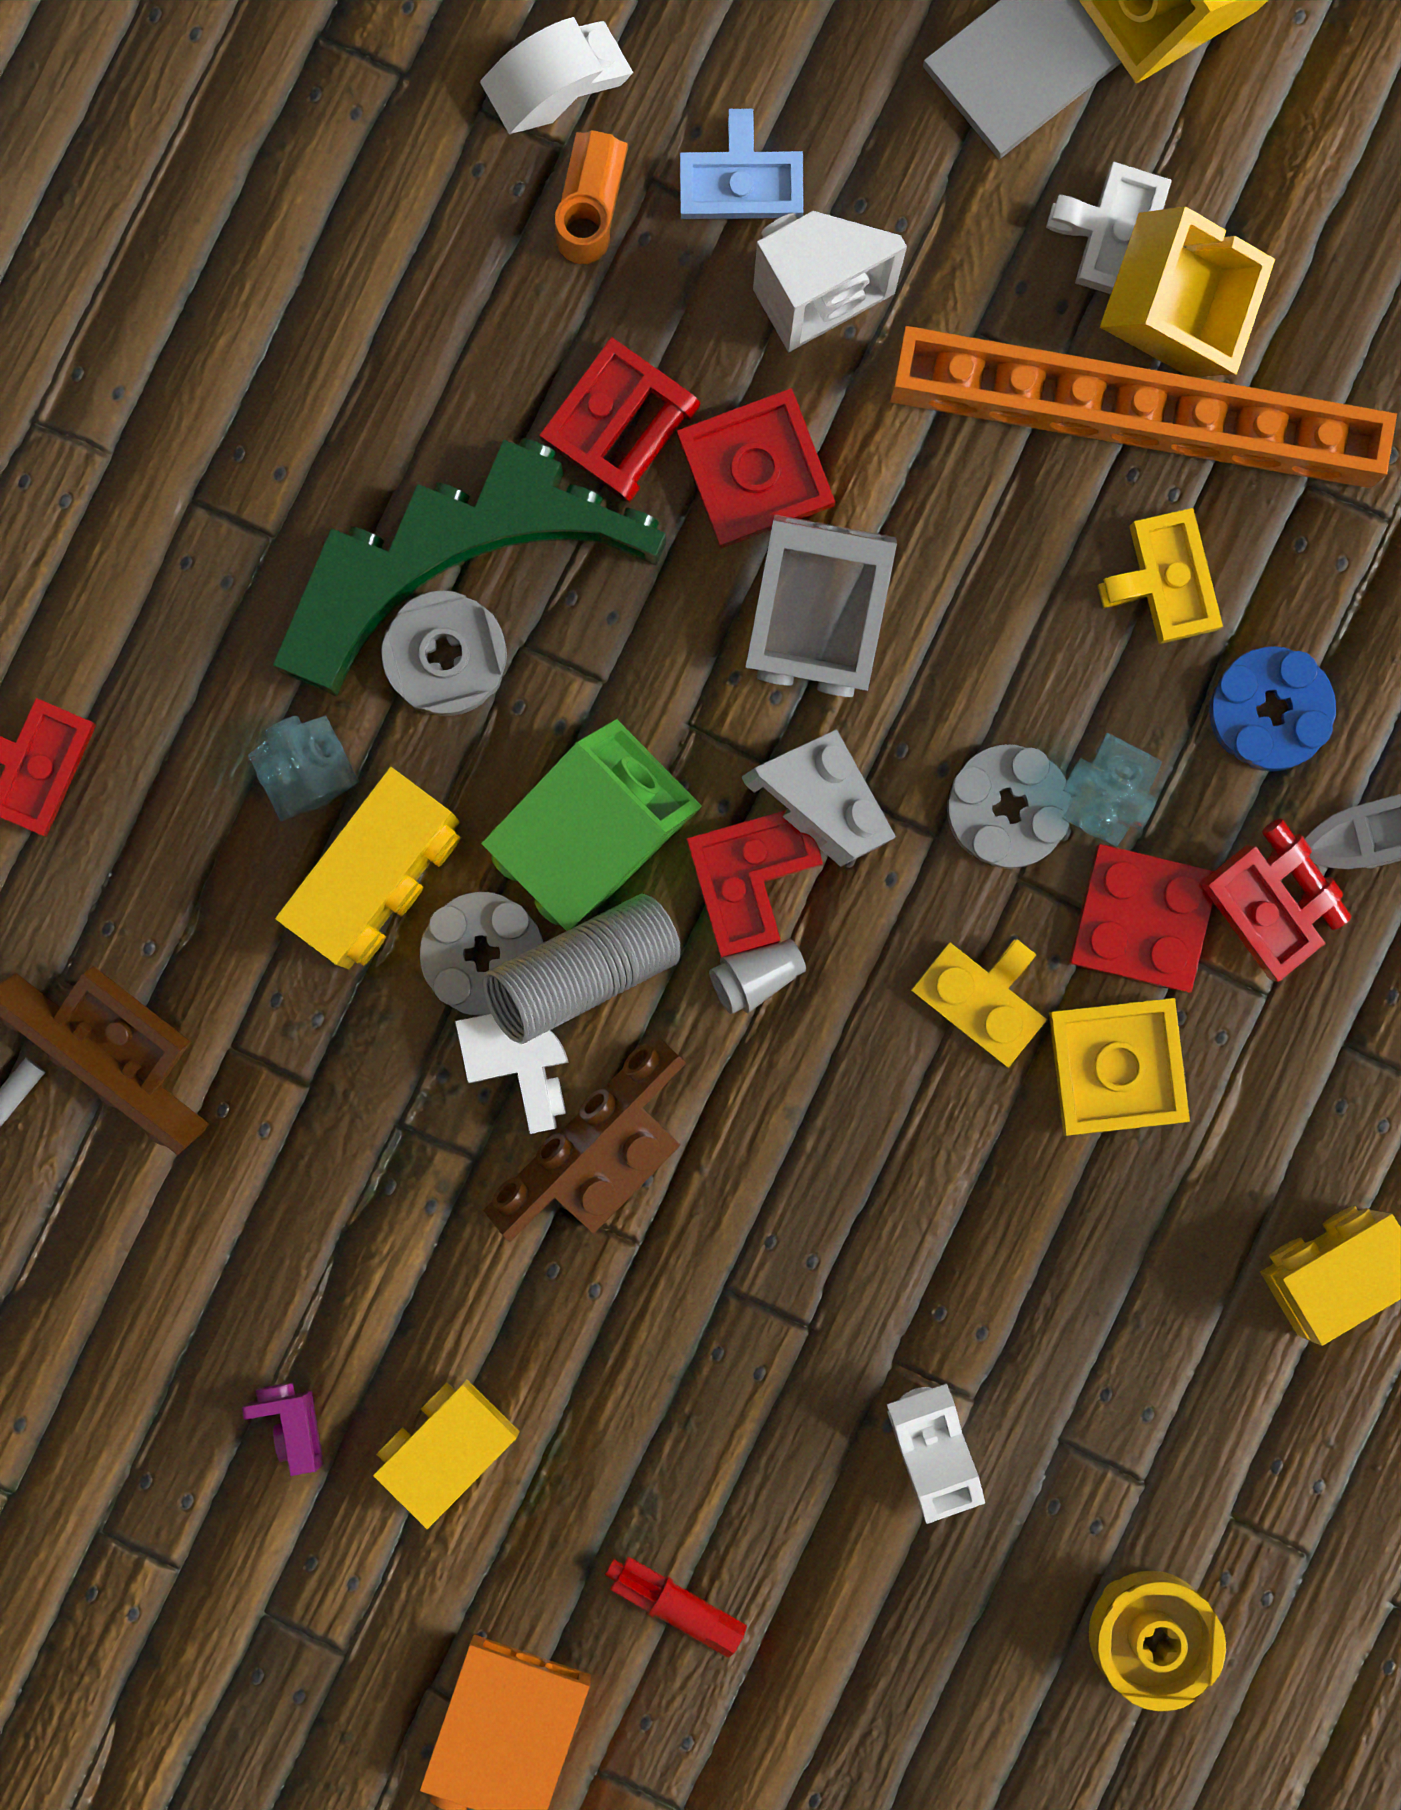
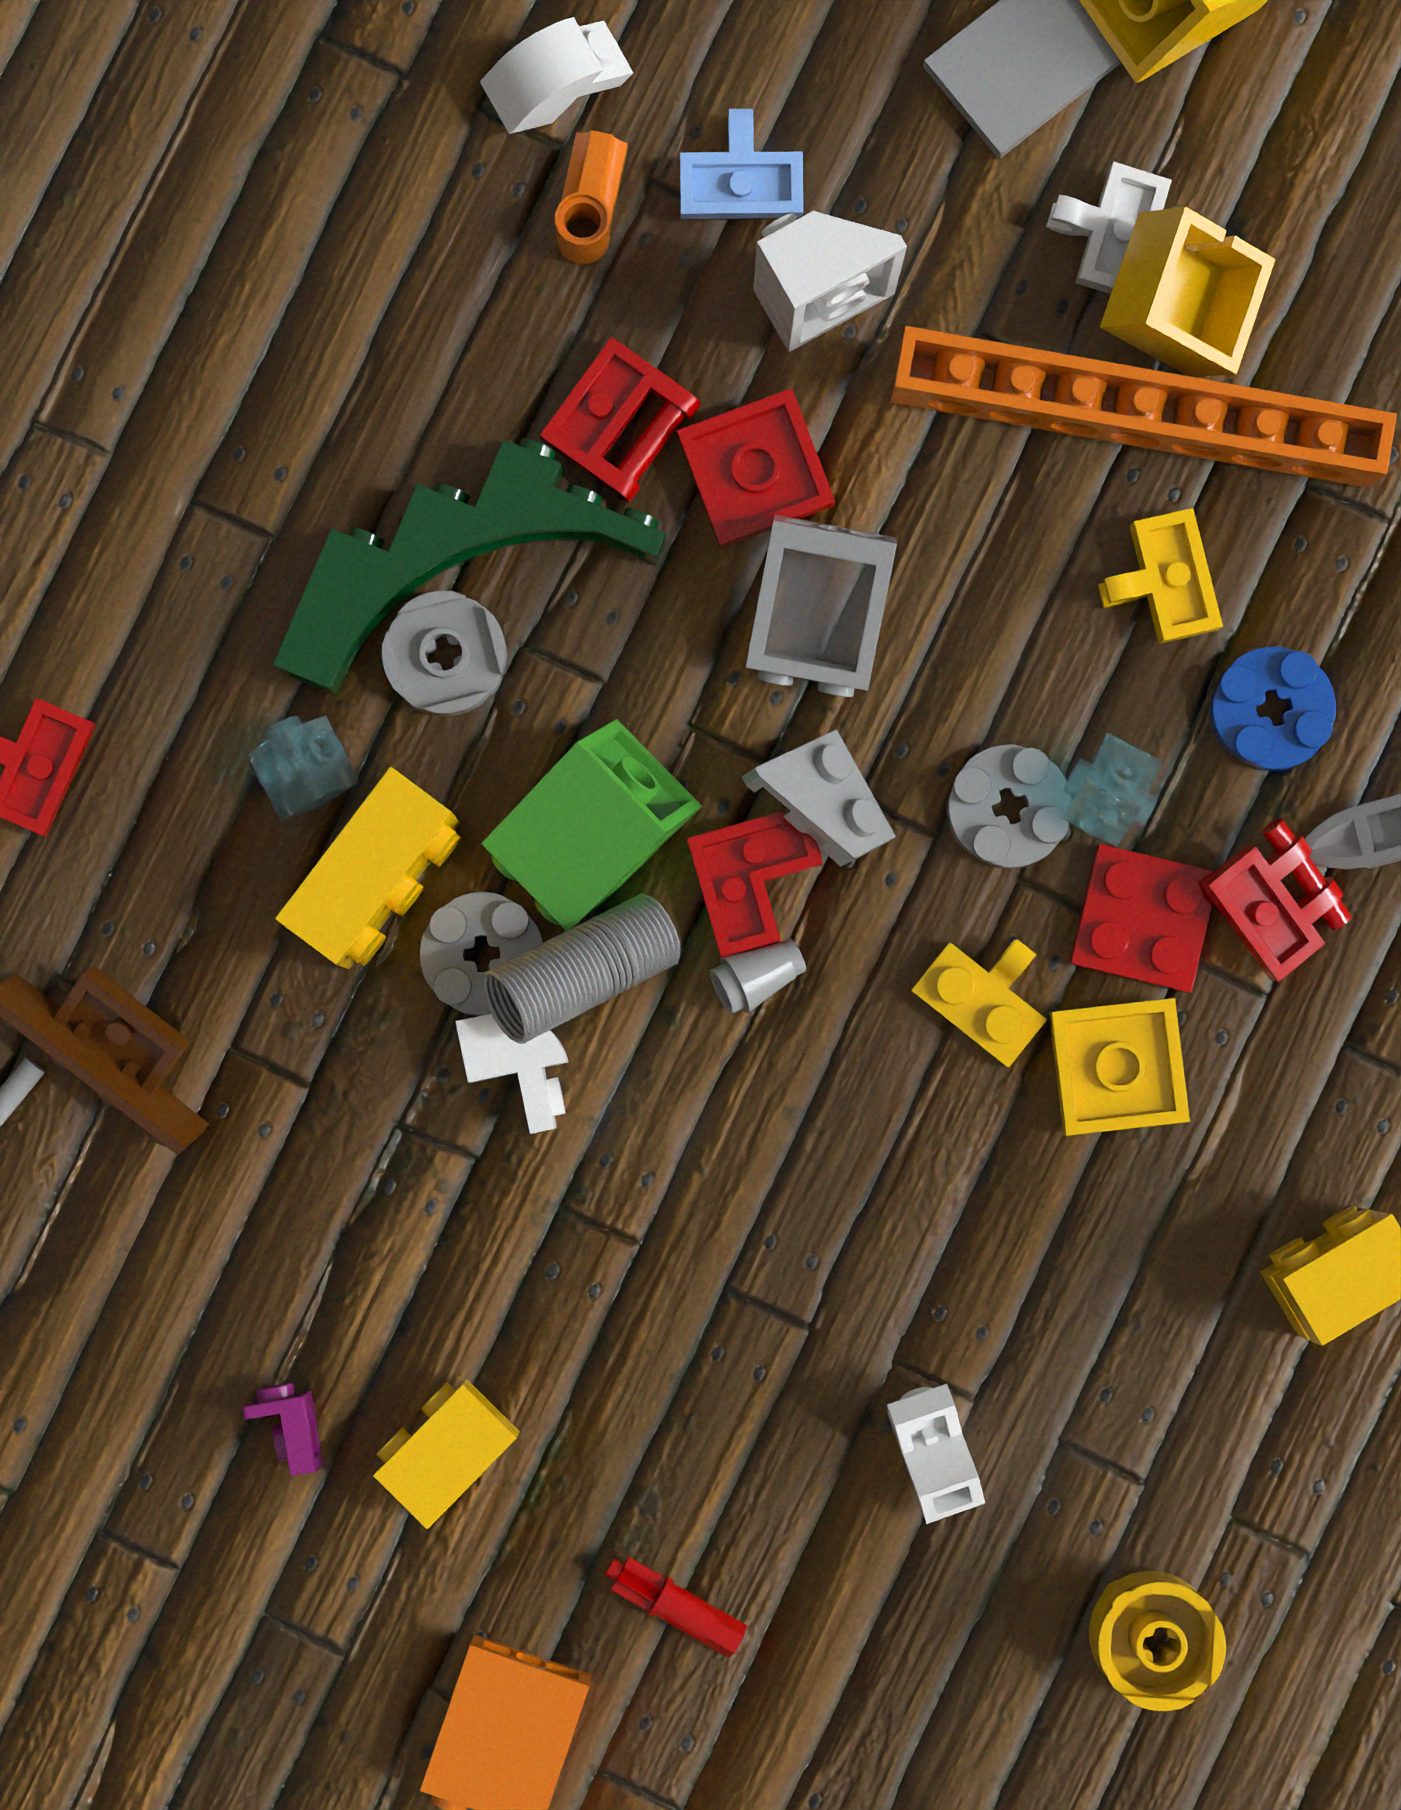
(599, 1153): reddish brown bracket -> none

